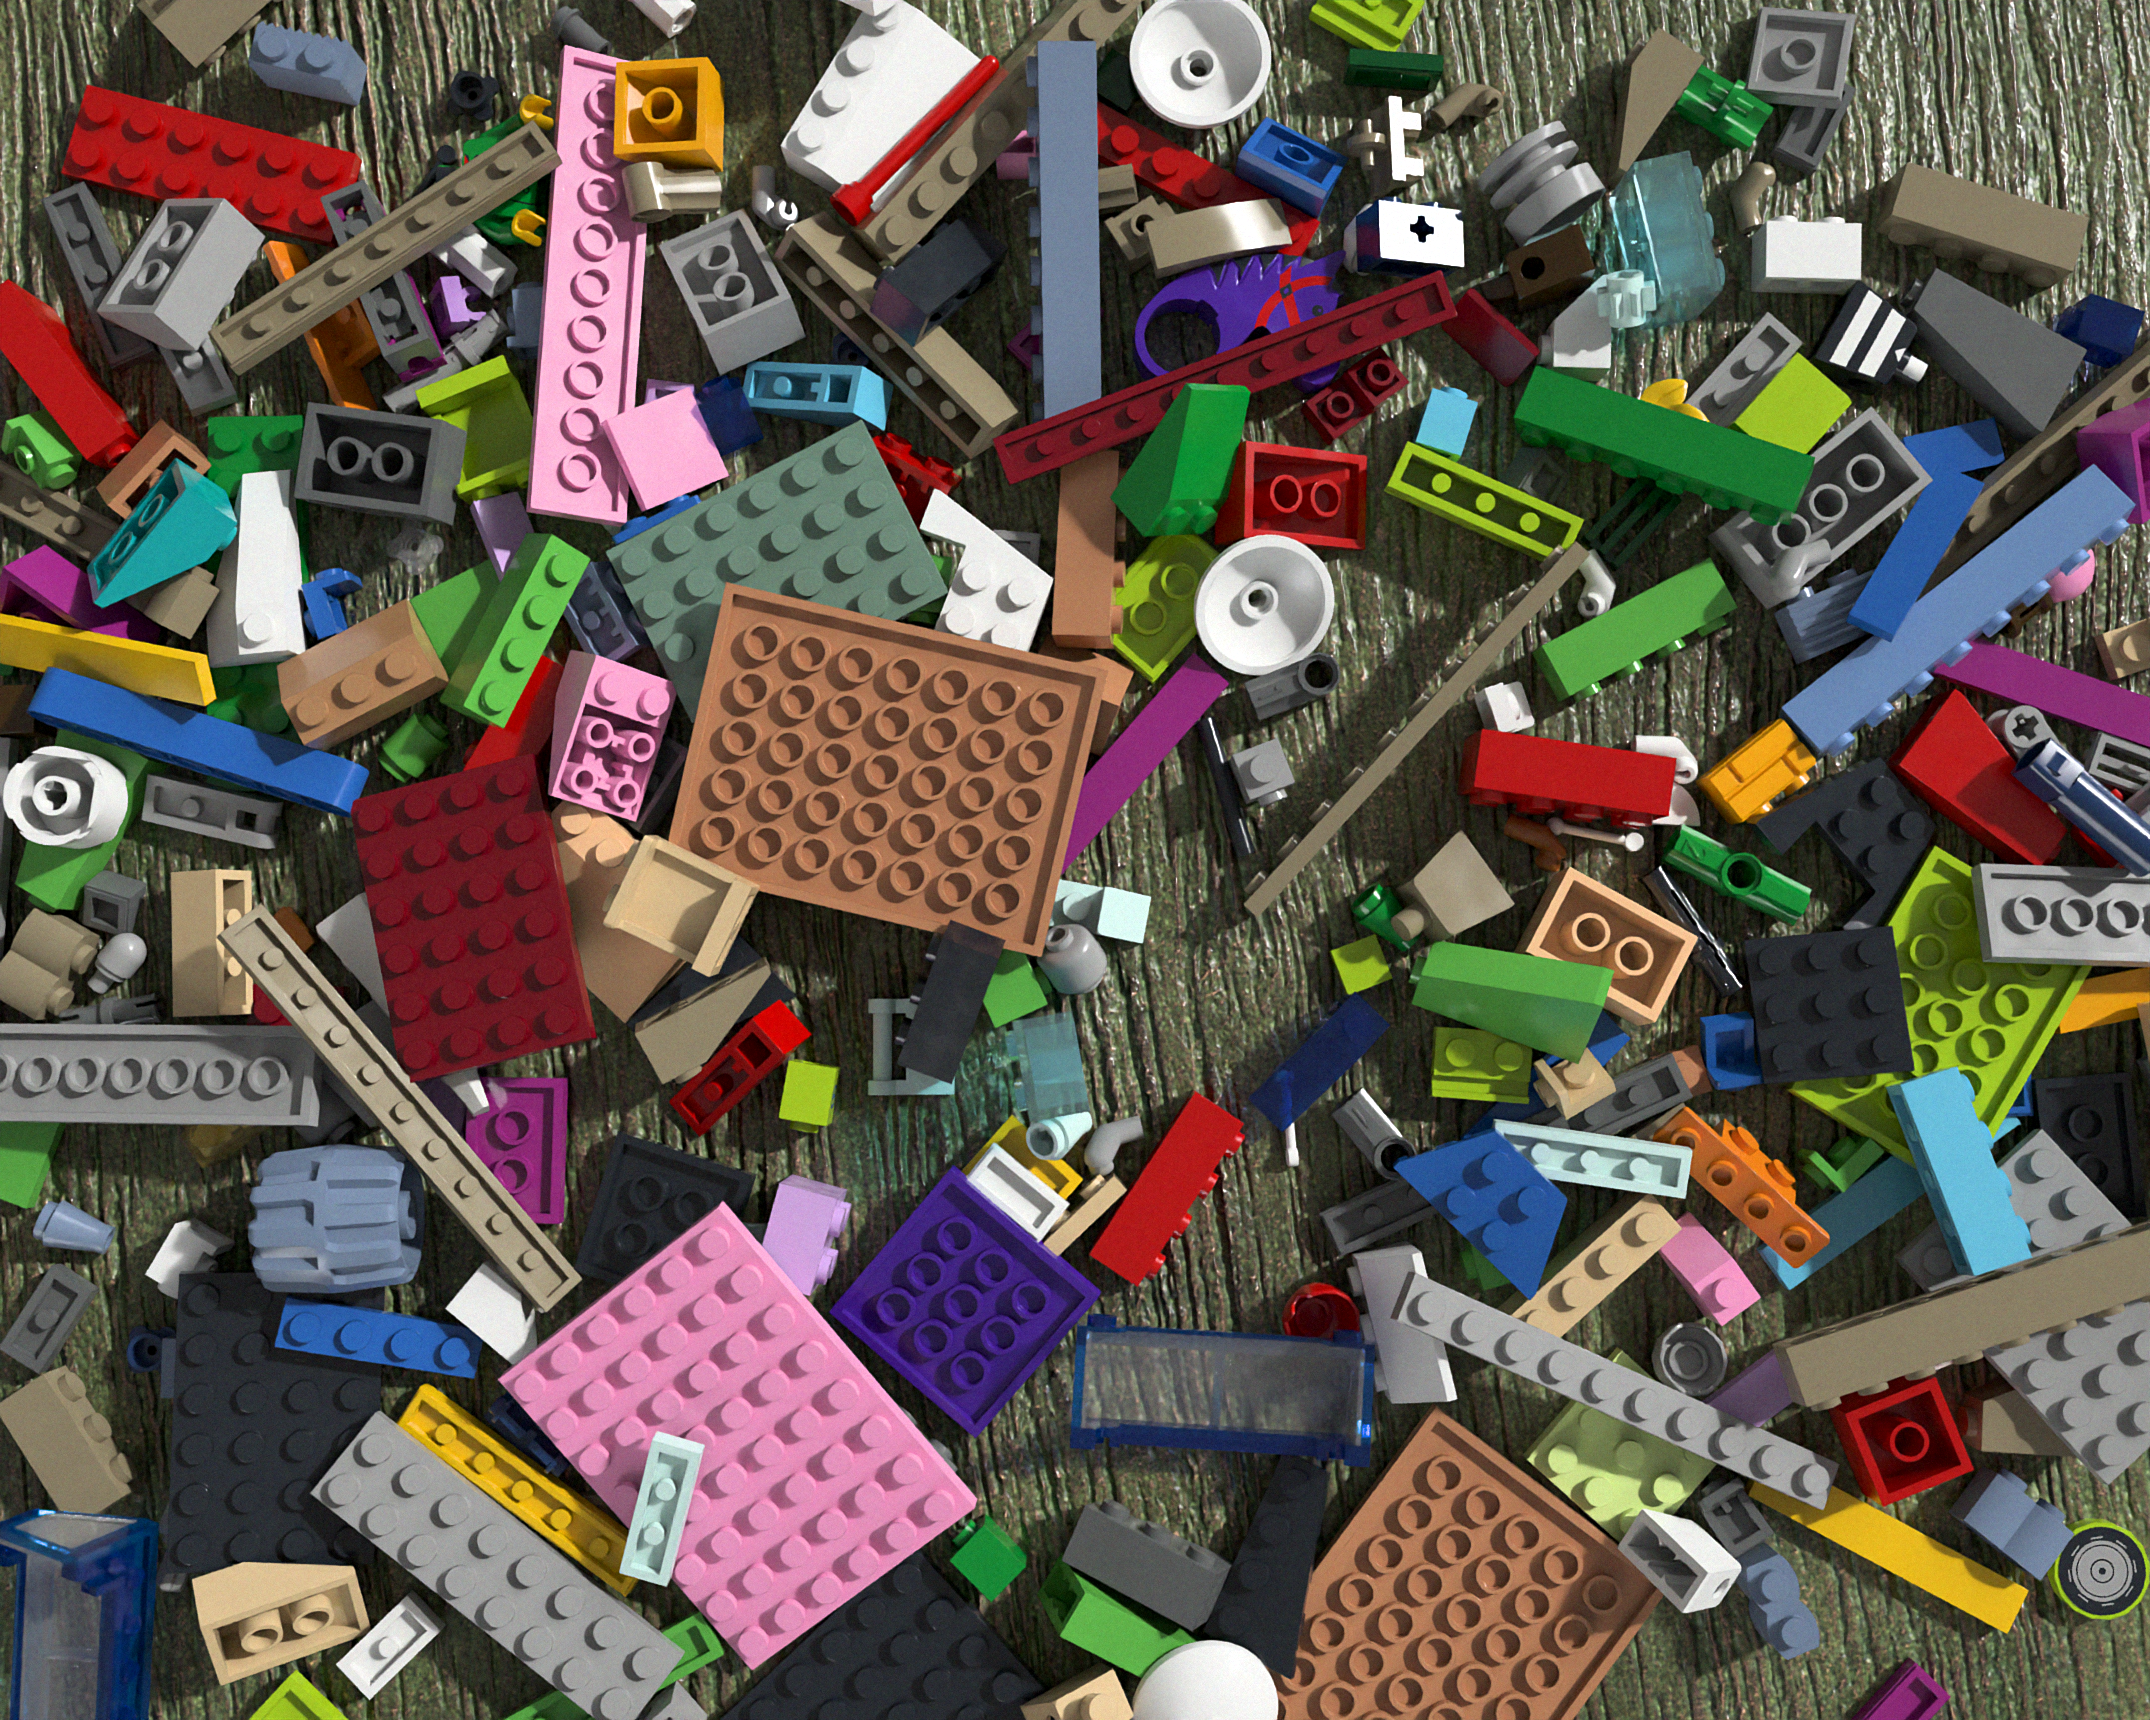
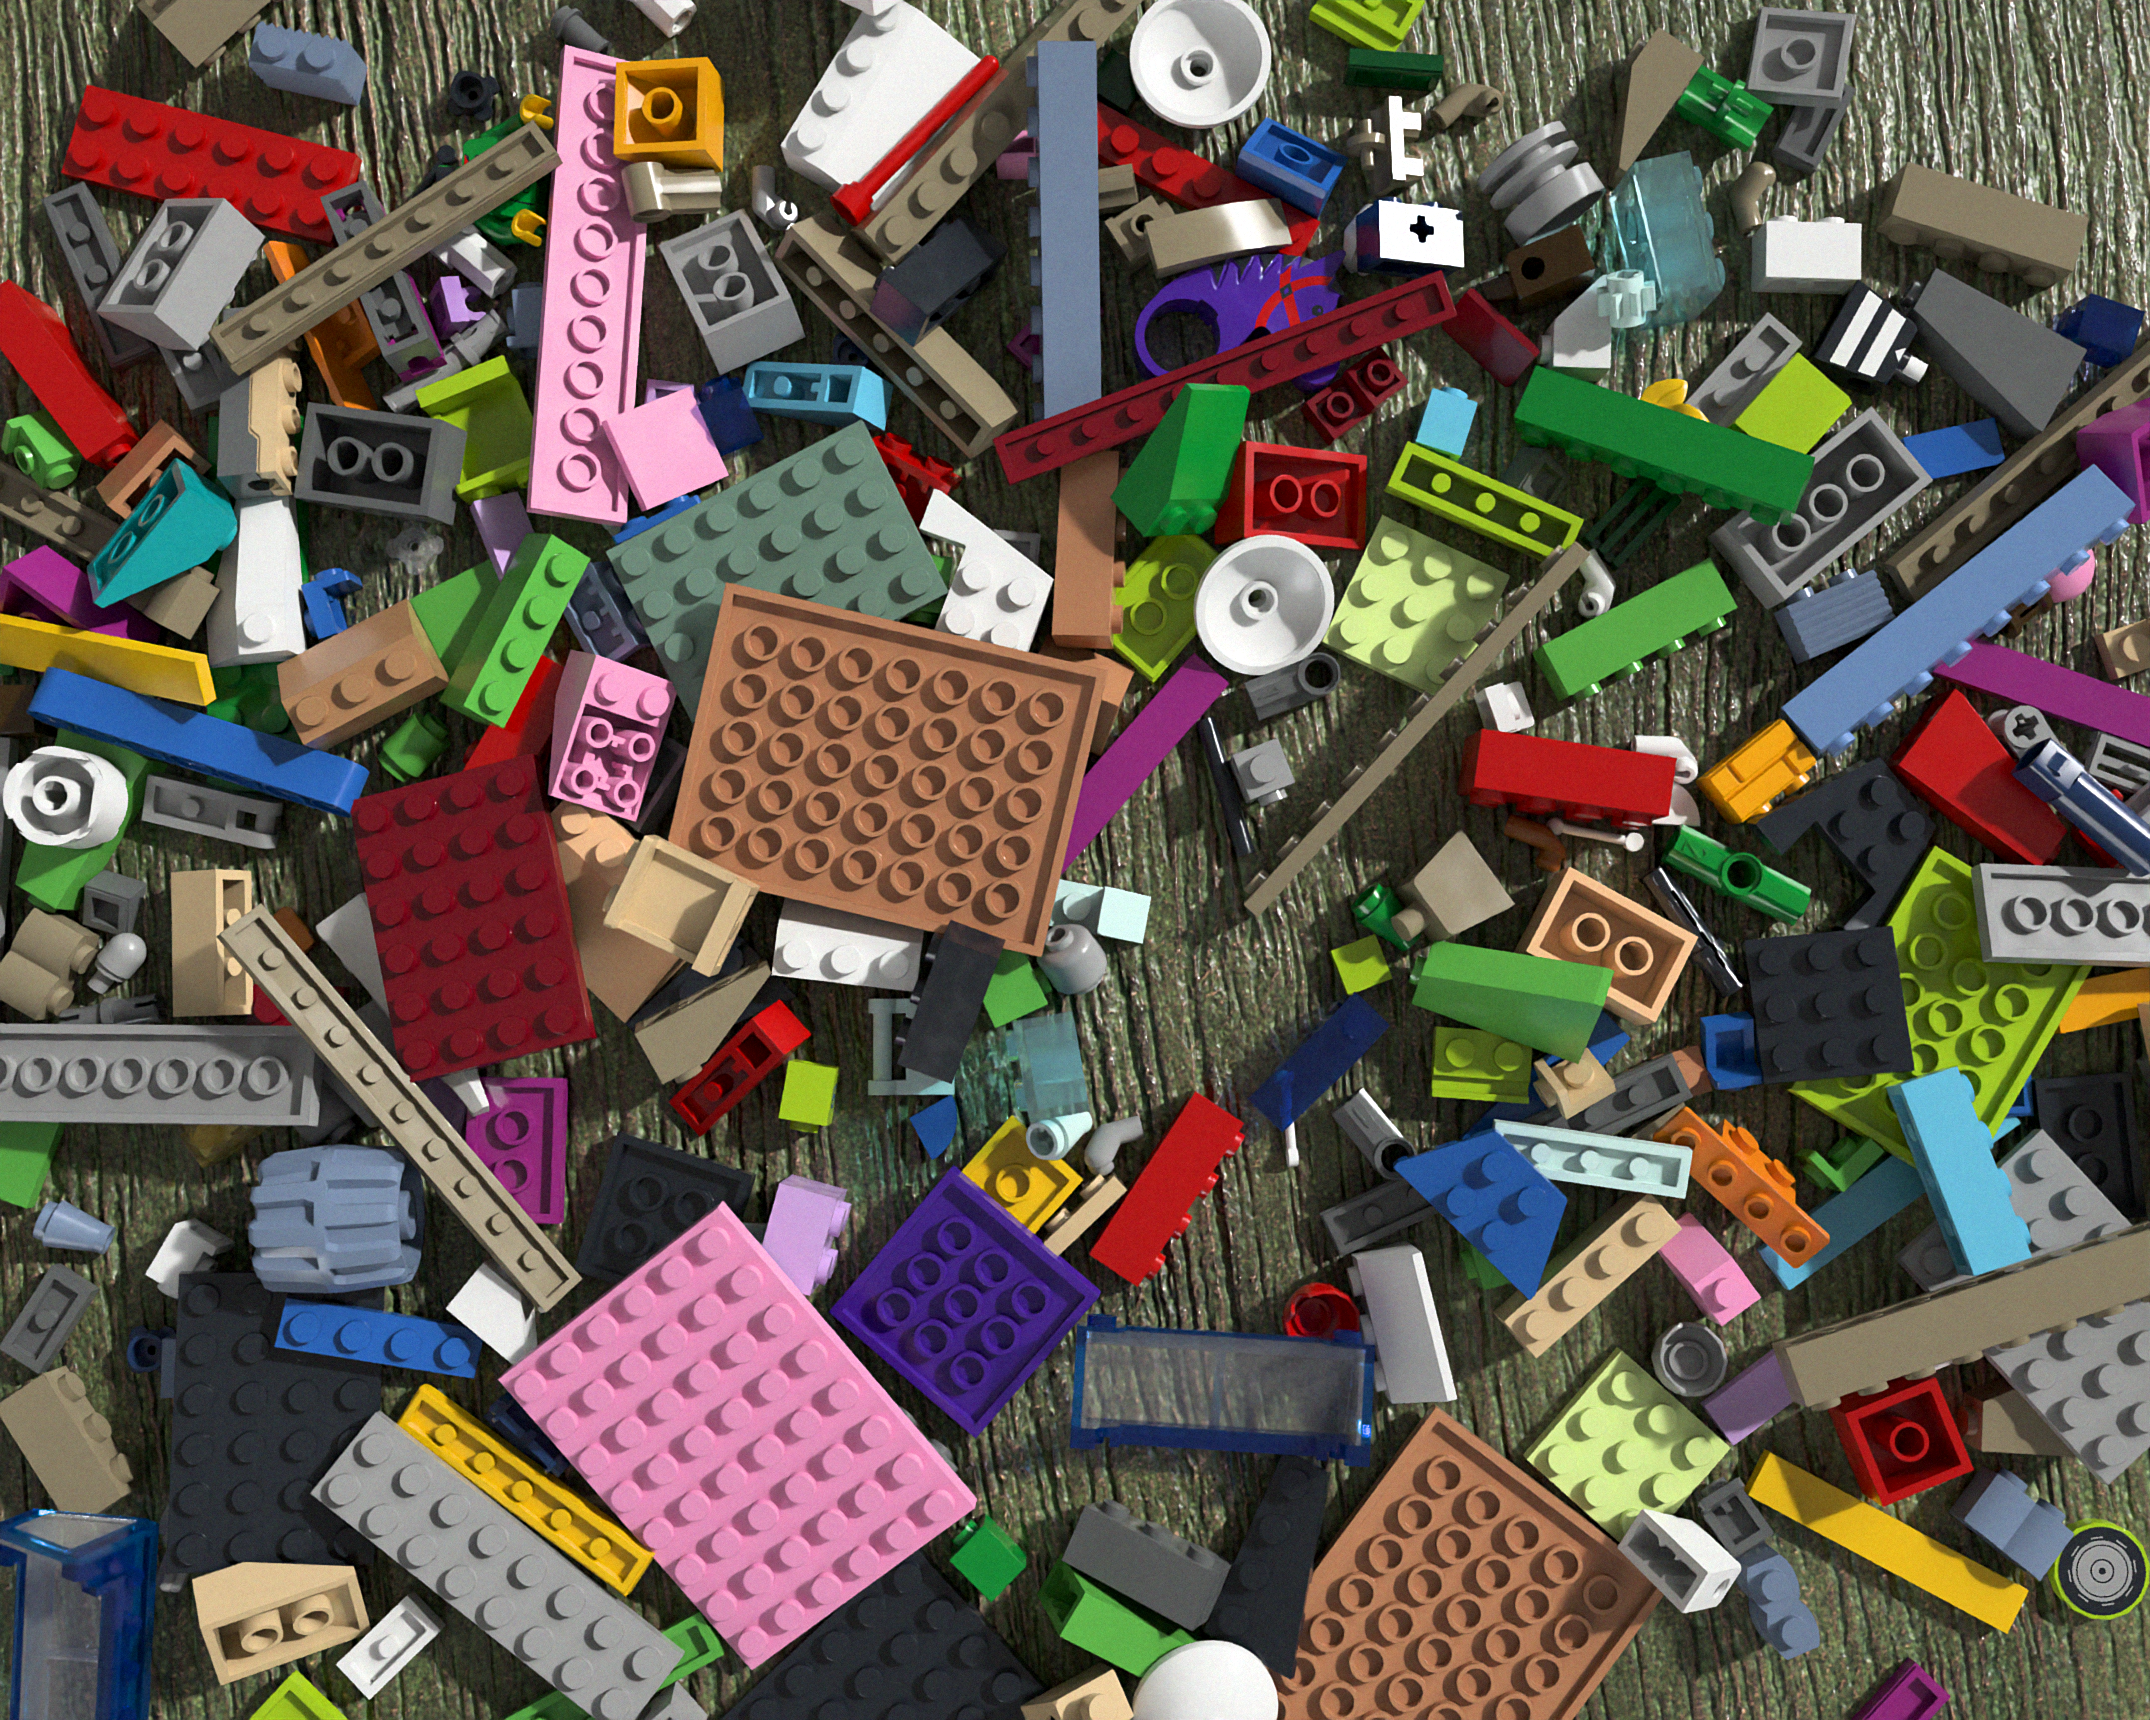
(259, 424): none -> piece
(661, 1508): light aqua plate -> none
(846, 947): none -> white slope
(936, 1125): none -> blue tile
(1017, 1192): white tile -> none
(1413, 606): none -> yellowish green plate
(1614, 1390): light grey plate -> none
(1792, 564): light grey arm -> none
(1915, 553): blue tile -> none

